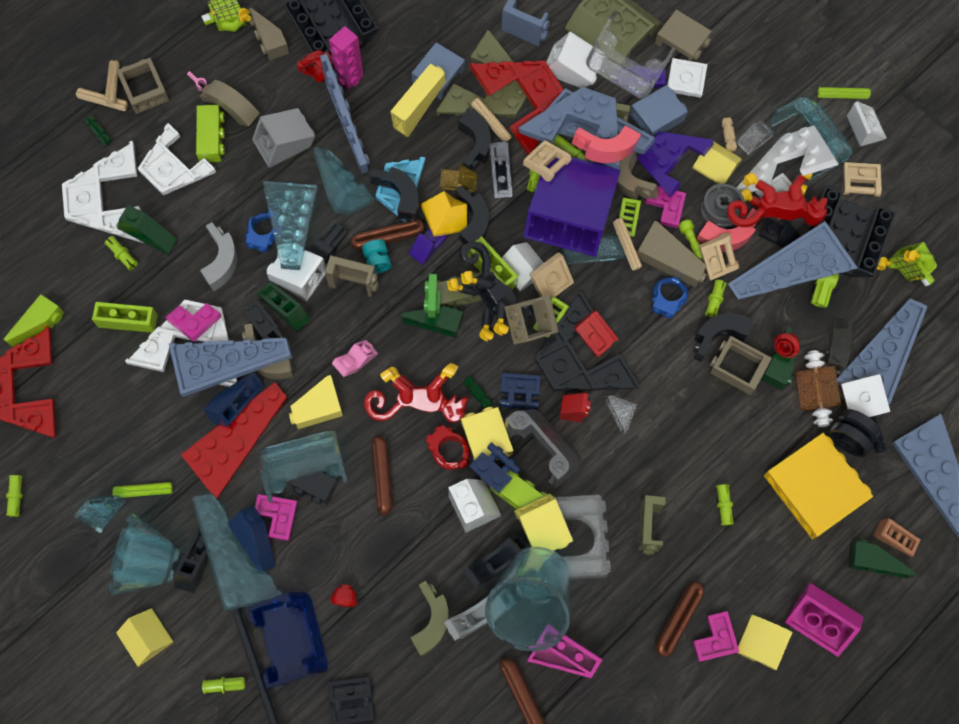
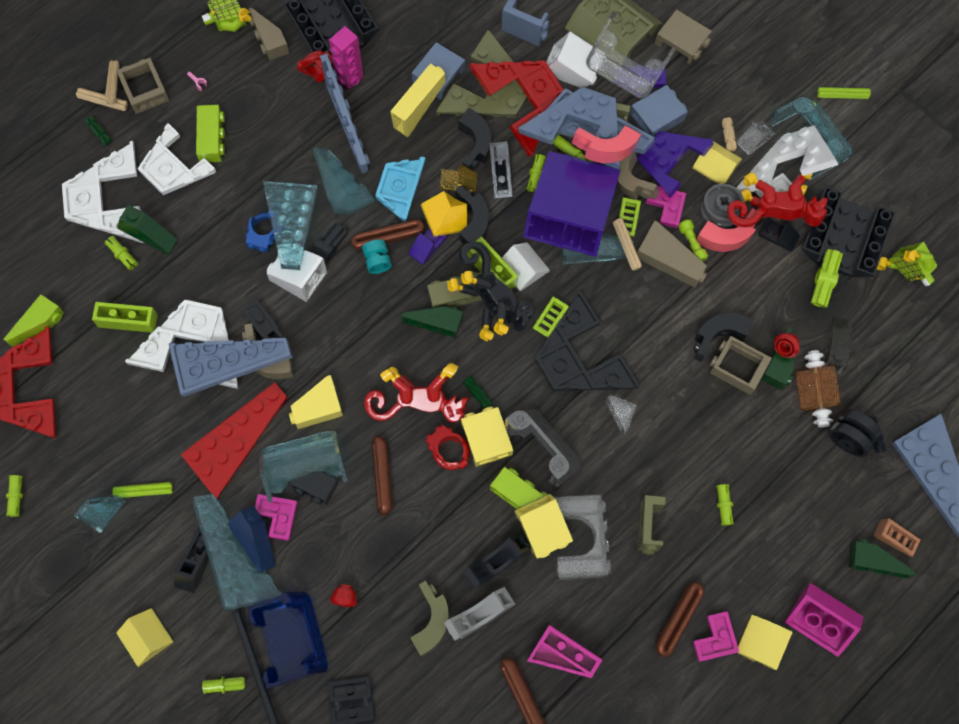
(141, 558): clear light blue cone -> none
(193, 325): dark pink plate -> none
(225, 263): light grey arch -> none
(231, 101): dark tan arch -> none
(233, 400): dark blue slope -> none
(282, 136): light grey slope -> none
(284, 306): dark green slope -> none
(351, 271): dark tan panel -> none
(355, 359): bright pink slope -> none
(404, 186): black arch -> none
(432, 296): bright green plate -> none
(473, 503): white slope -> none
(491, 120): tan axle -> none
(491, 472): dark blue plate -> none
(520, 385): dark blue plate -> none
(531, 600): clear light blue cone -> none
(541, 307): dark tan window -> none
(542, 156): tan plate -> none
(552, 277): tan plate -> none
(574, 407): red slope -> none
(595, 333): red plate -> none
(666, 307): blue piece -> none
(687, 77): white plate -> none
(713, 256): tan plate -> none
(715, 298): lime pin -> none
(804, 260): sand blue wing -> none
(818, 485): yellow panel -> none
(861, 174): tan plate -> none
(865, 124): white slope -> none
(866, 395): white plate -> none
(888, 349): sand blue wing -> none

